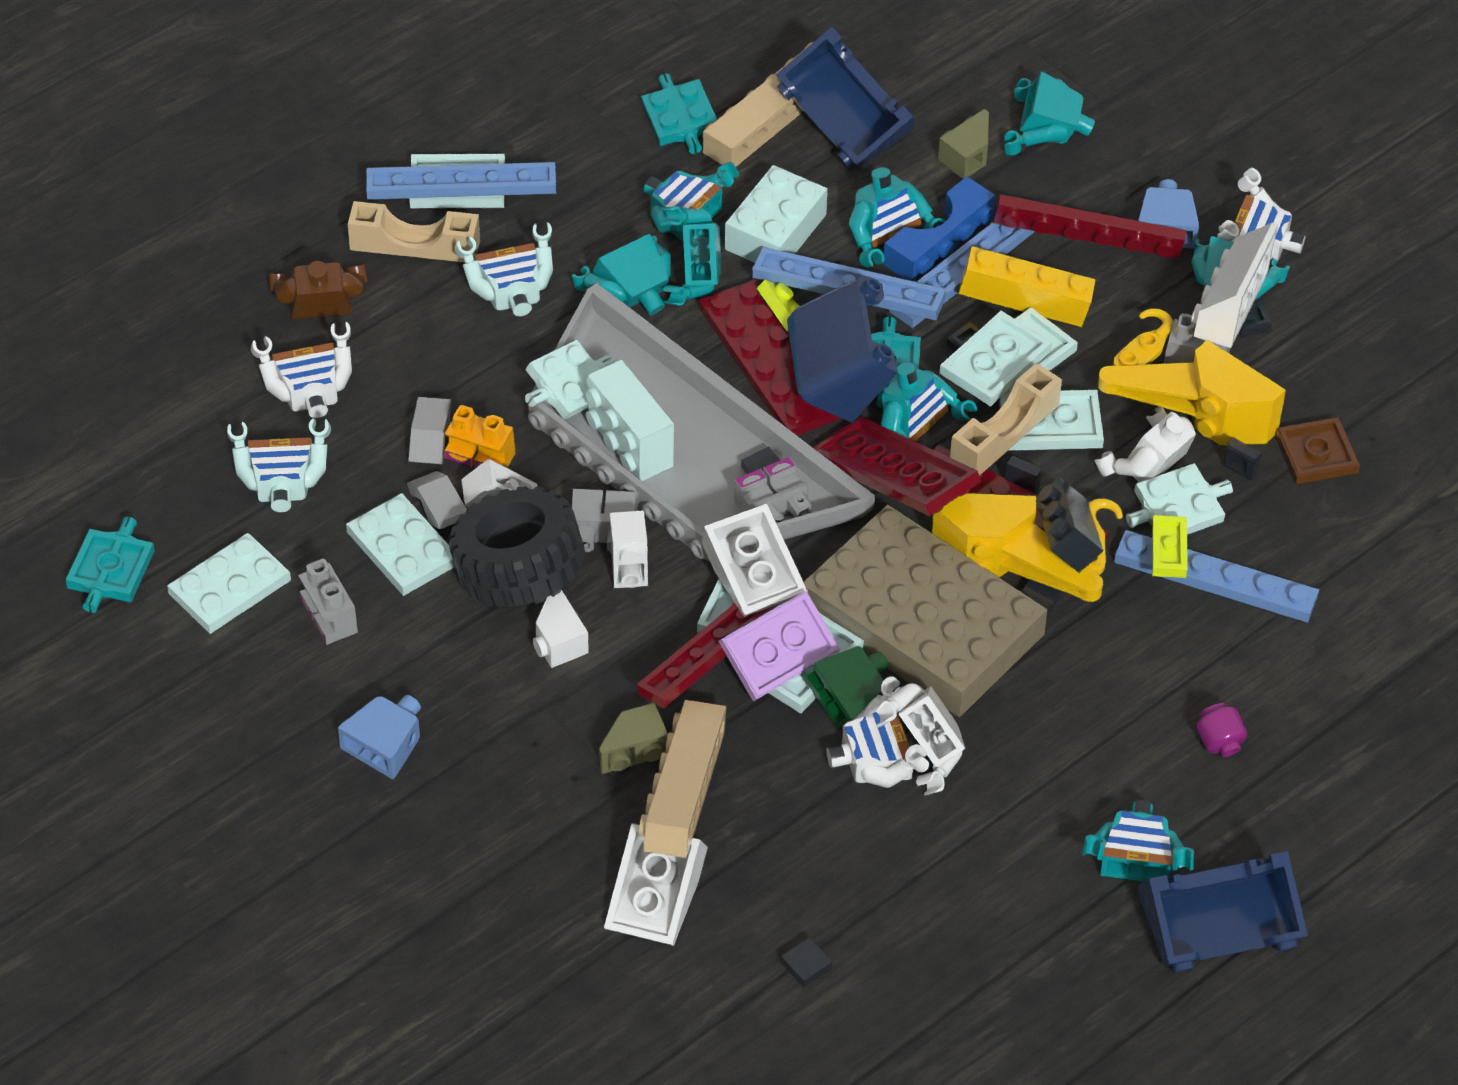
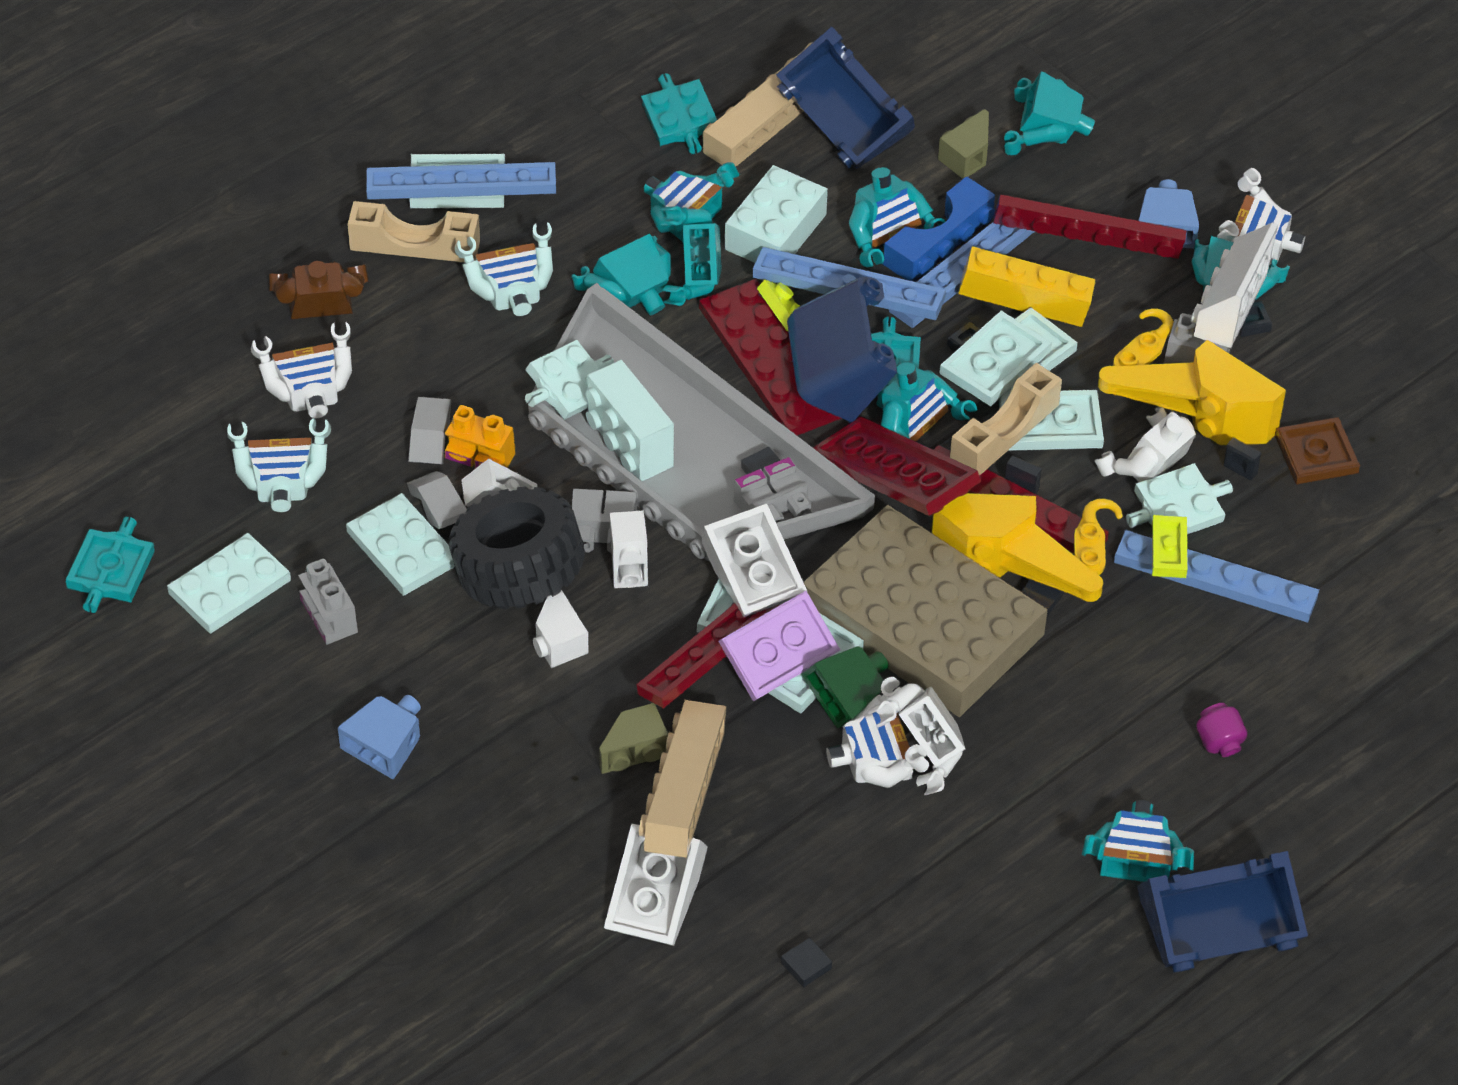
(1069, 524): black brick -> none

